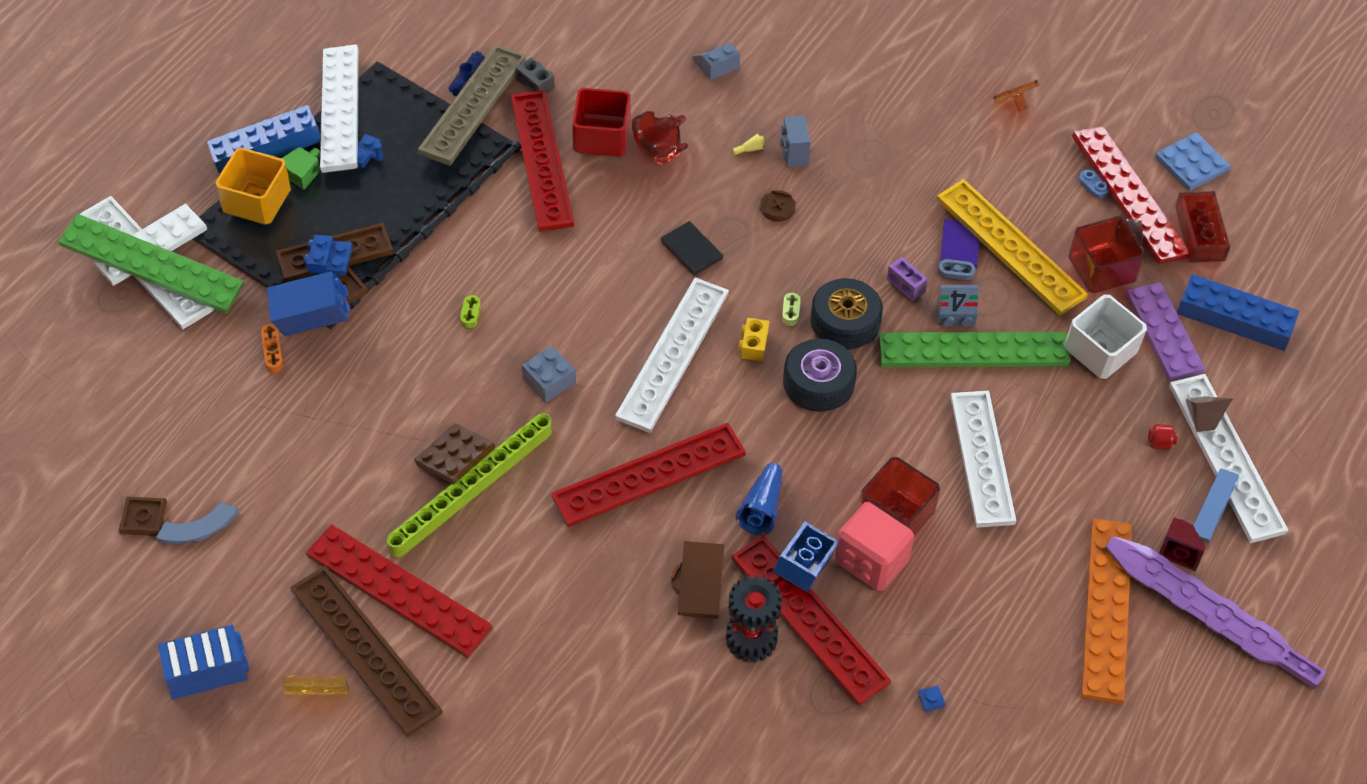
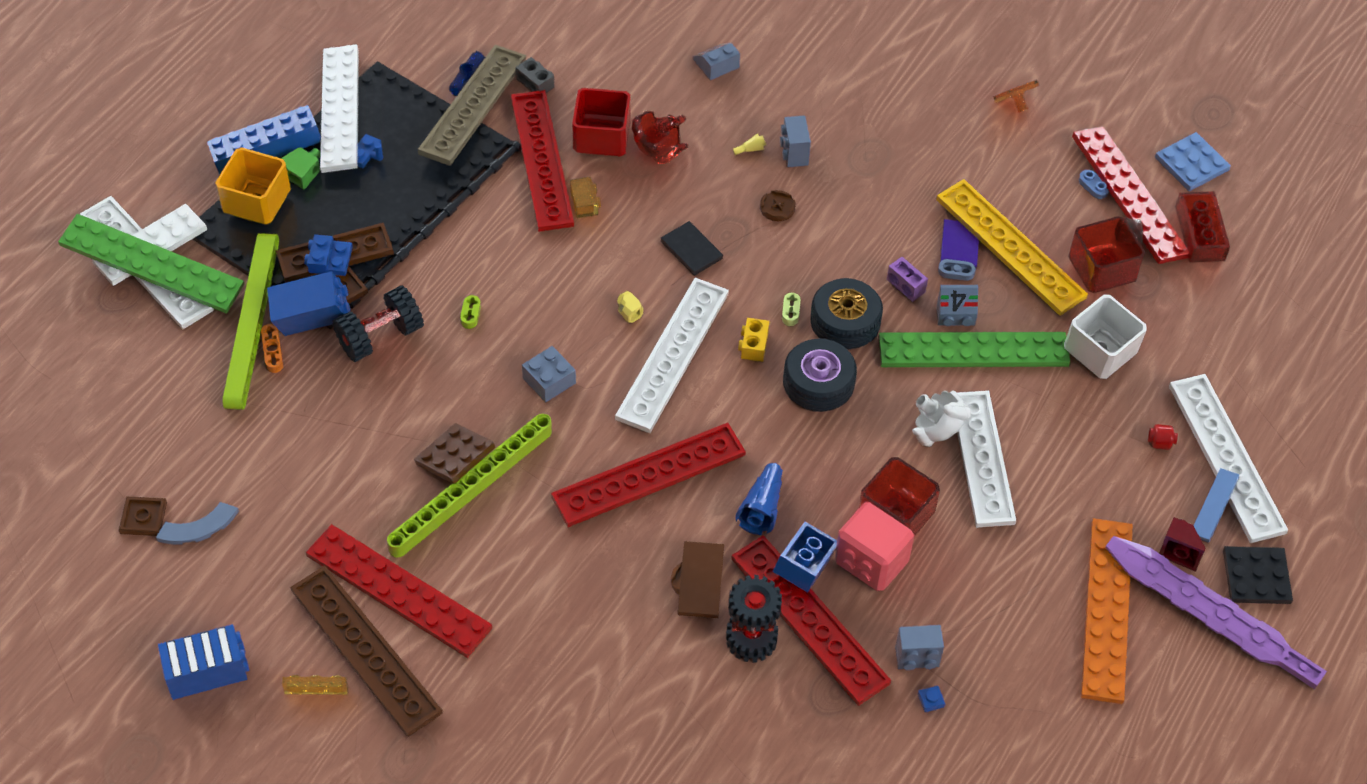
(250, 322): none -> lime beam
(354, 333): none -> black plate
(584, 197): none -> clear yellow brick
(629, 307): none -> light yellow rock
(919, 647): none -> sand blue brick
(939, 417): none -> white piece
(1165, 331): medium lavender plate -> none
(1207, 411): reddish brown slope -> none
(1238, 312): blue brick -> none
(1257, 575): none -> black plate

